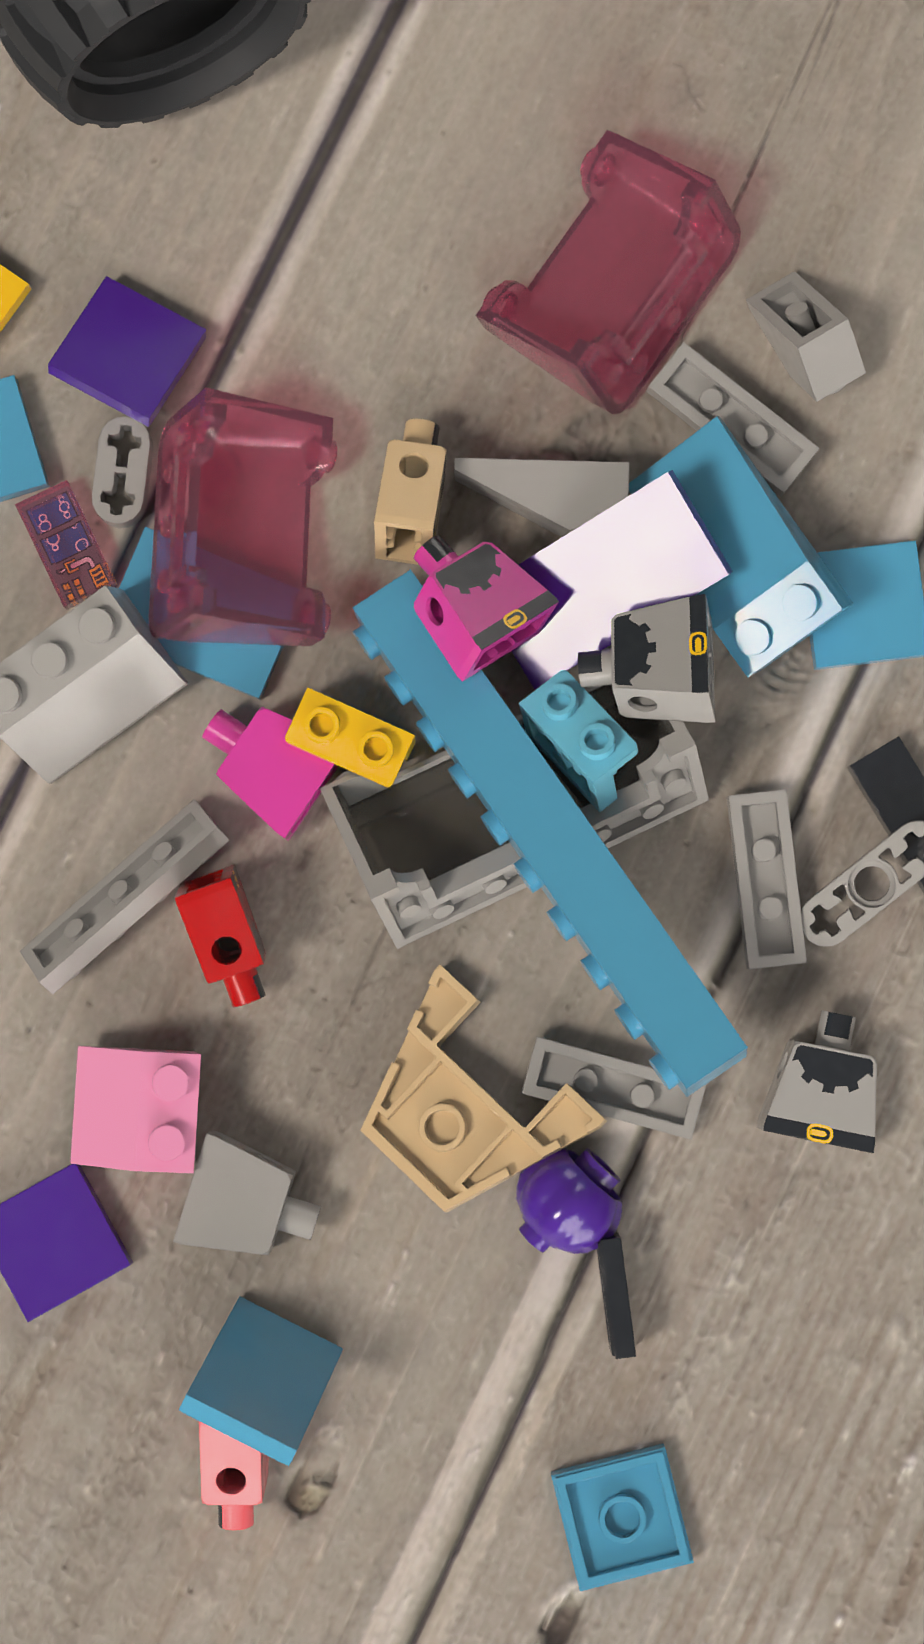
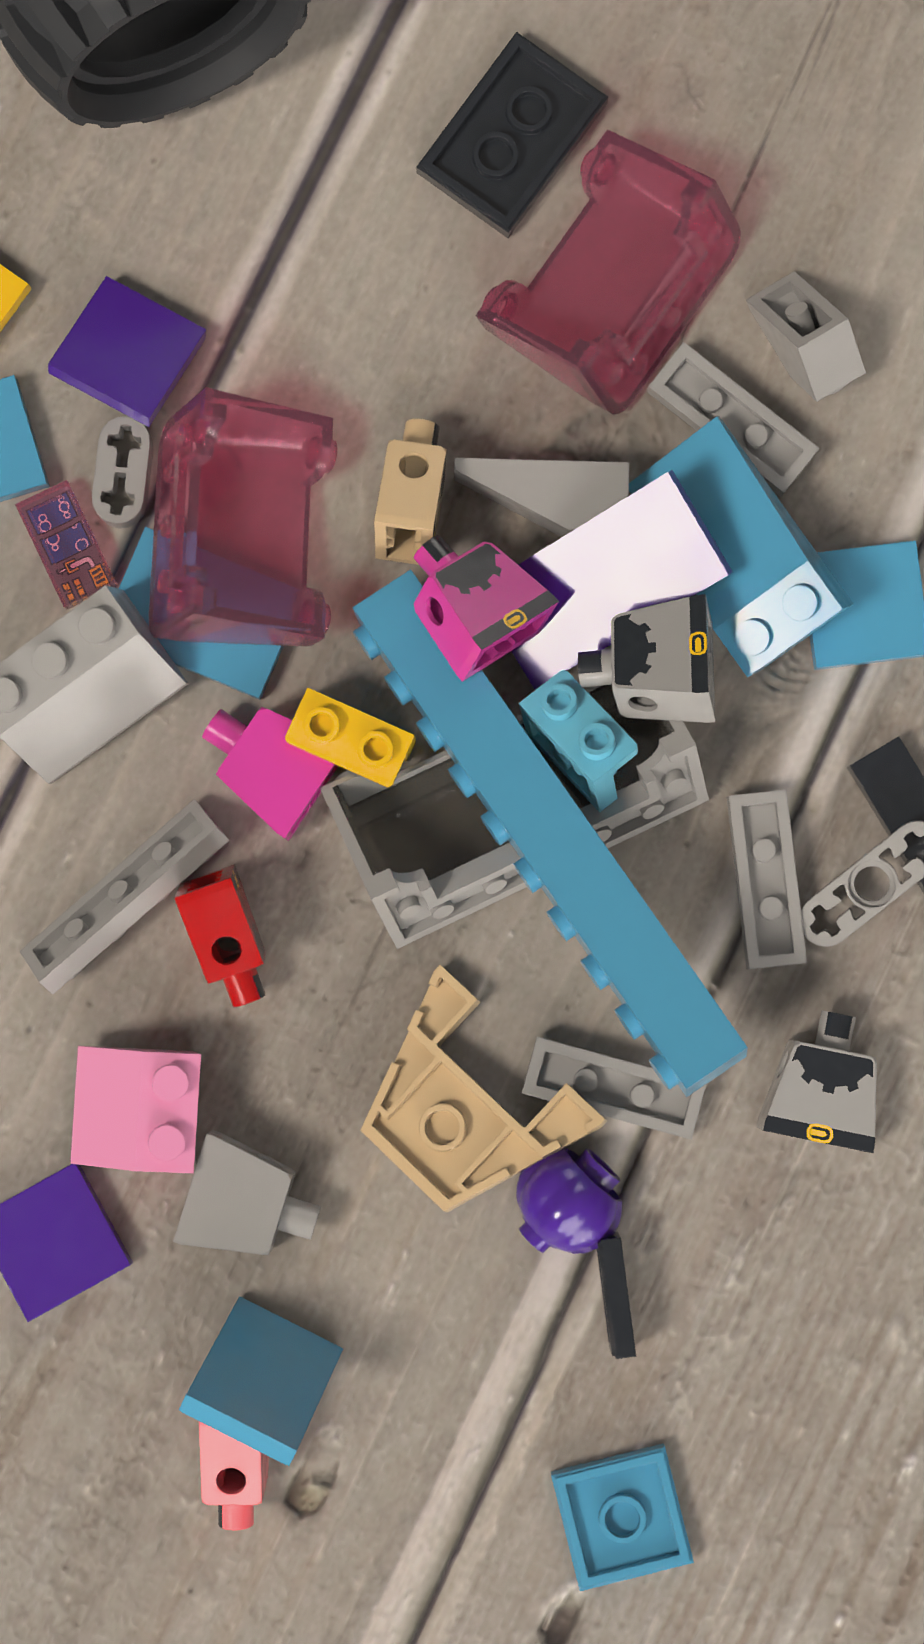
(512, 135): none -> black tile

